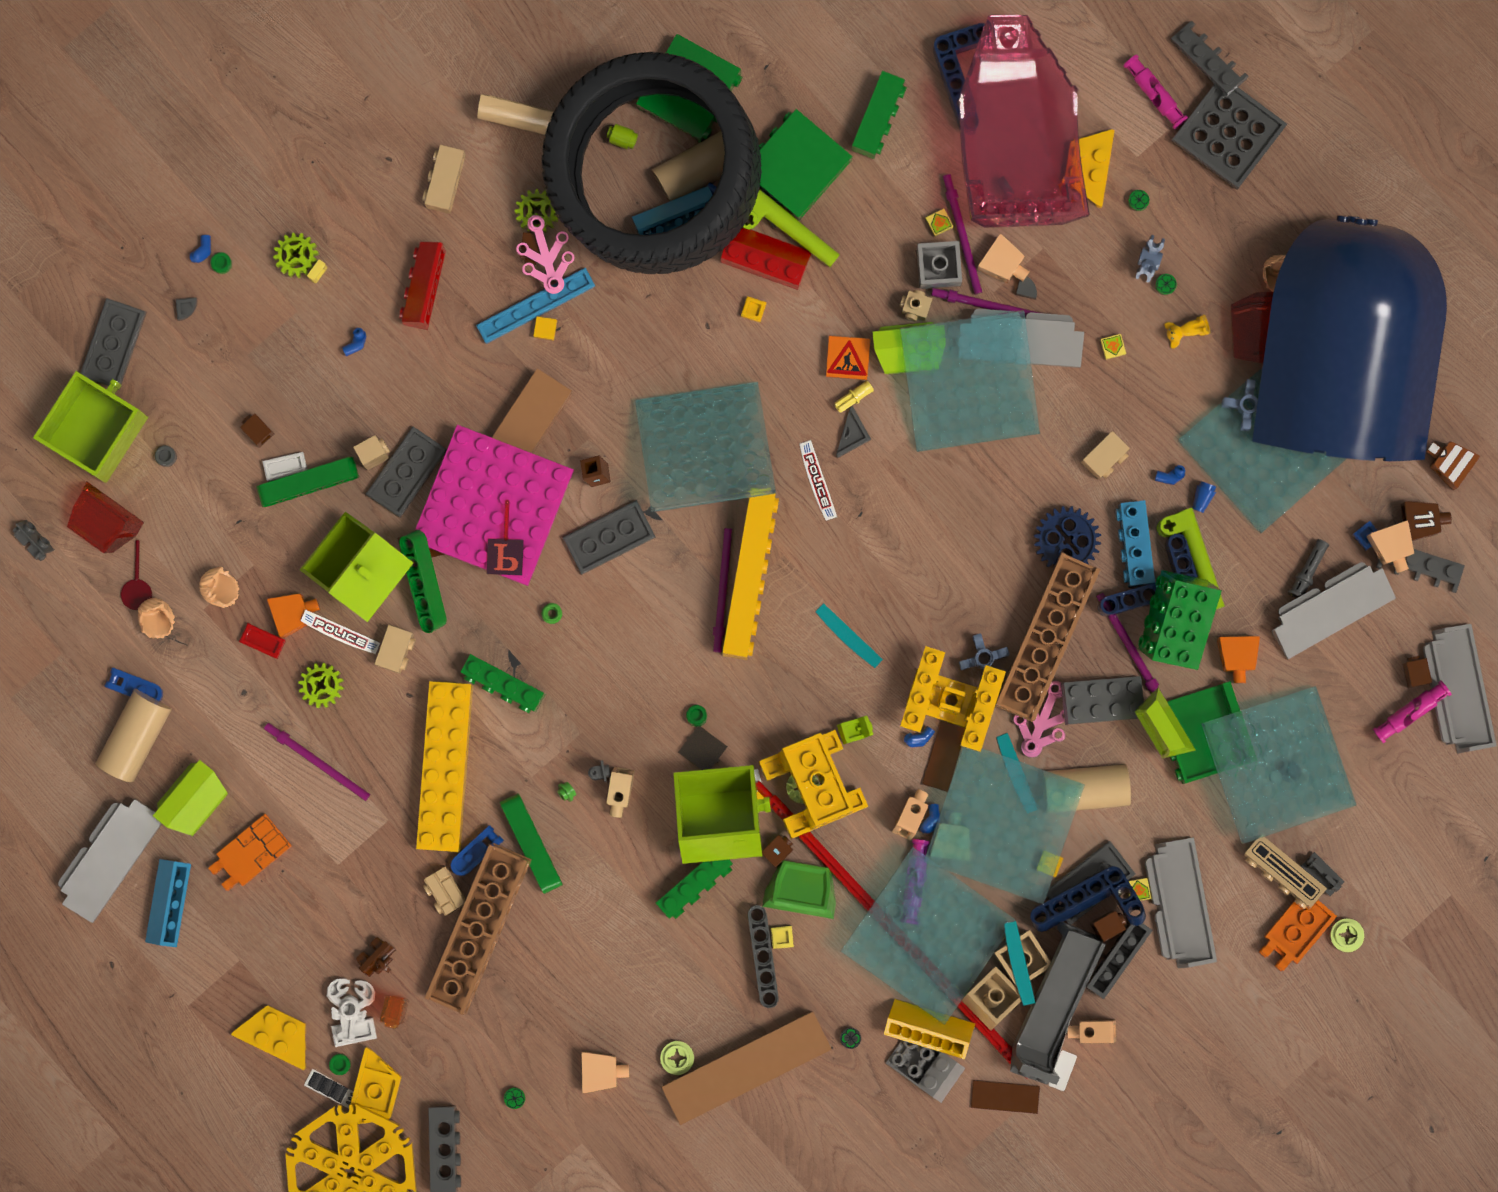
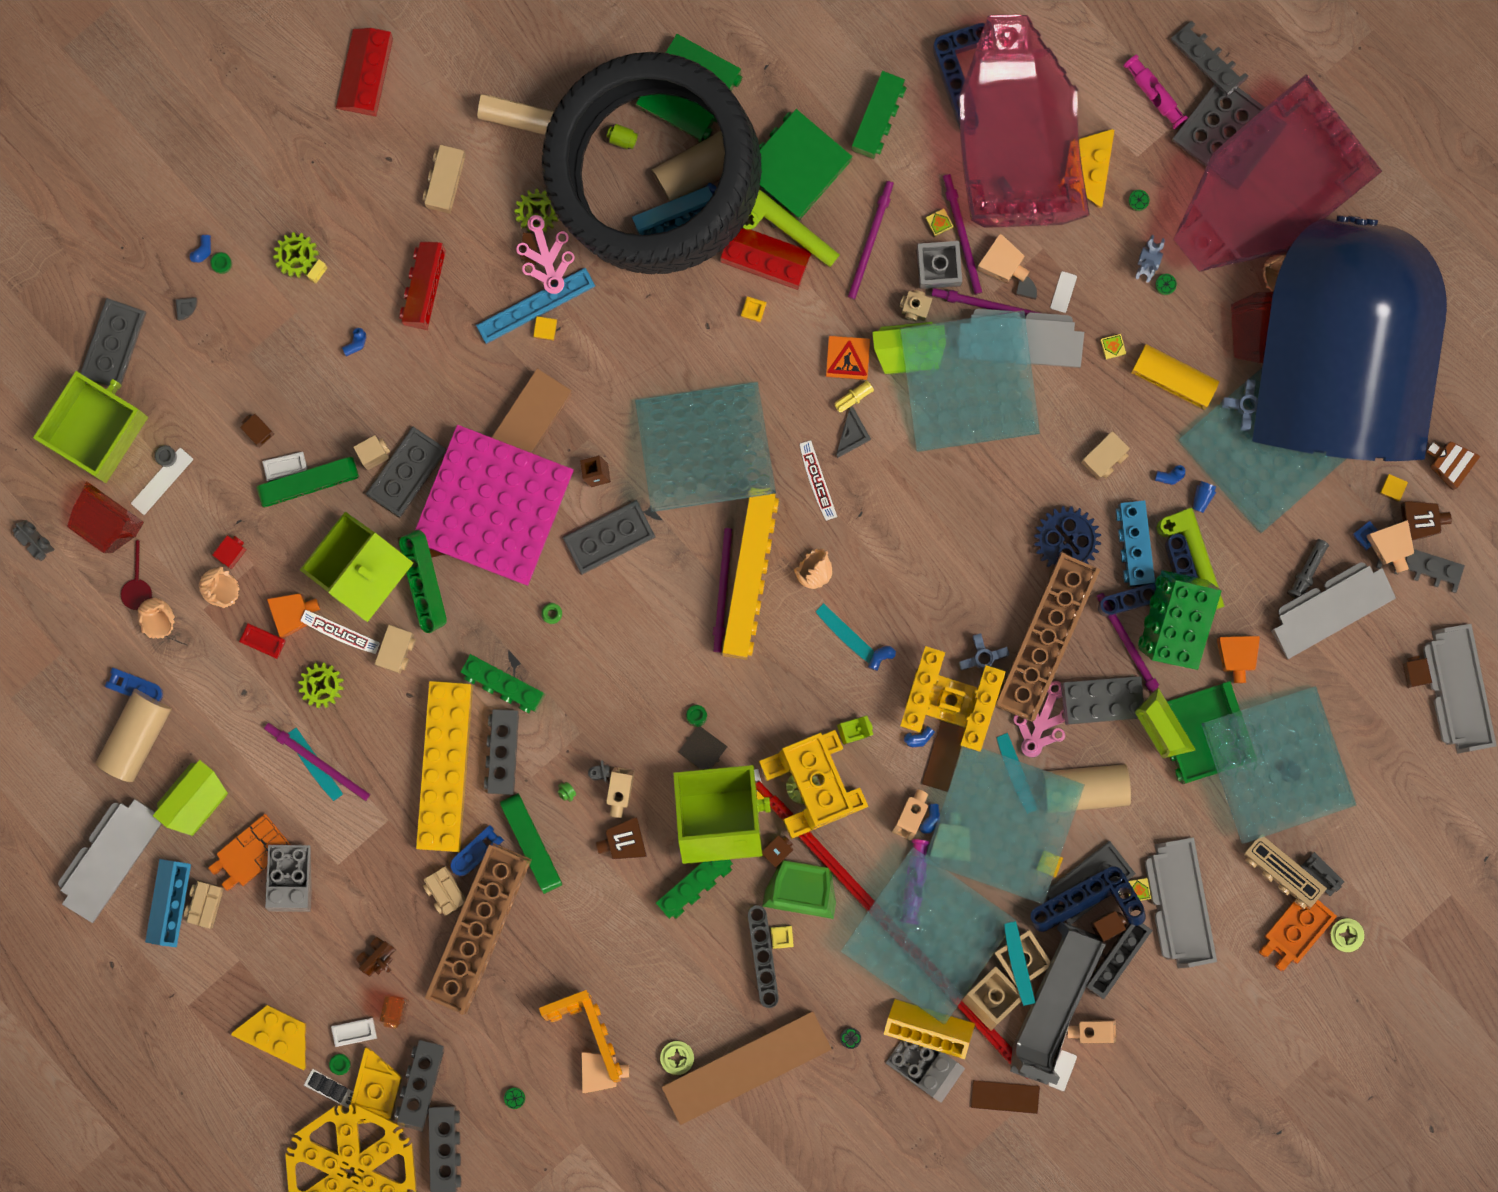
(161, 482): none -> white sticker
(203, 904): none -> tan brick
(230, 551): none -> red brick
(289, 878): none -> light grey slope
(320, 776): none -> teal sticker
(349, 1006): white animal -> none
(365, 71): none -> red slope
(416, 1118): none -> dark grey brick
(505, 554): piece -> none
(507, 784): none -> dark grey brick
(574, 1005): none -> light orange bracket
(623, 841): none -> reddish brown torso
(814, 569): none -> light nougat hair
(879, 655): none -> blue arm
(883, 203): none -> magenta bar
(1063, 292): none -> white sticker
(1175, 377): none -> yellow brick
(1191, 328): yellow animal -> none
(1273, 181): none -> clear pink windscreen
(1393, 487): none -> yellow tile
(1399, 721): dark pink piece -> none

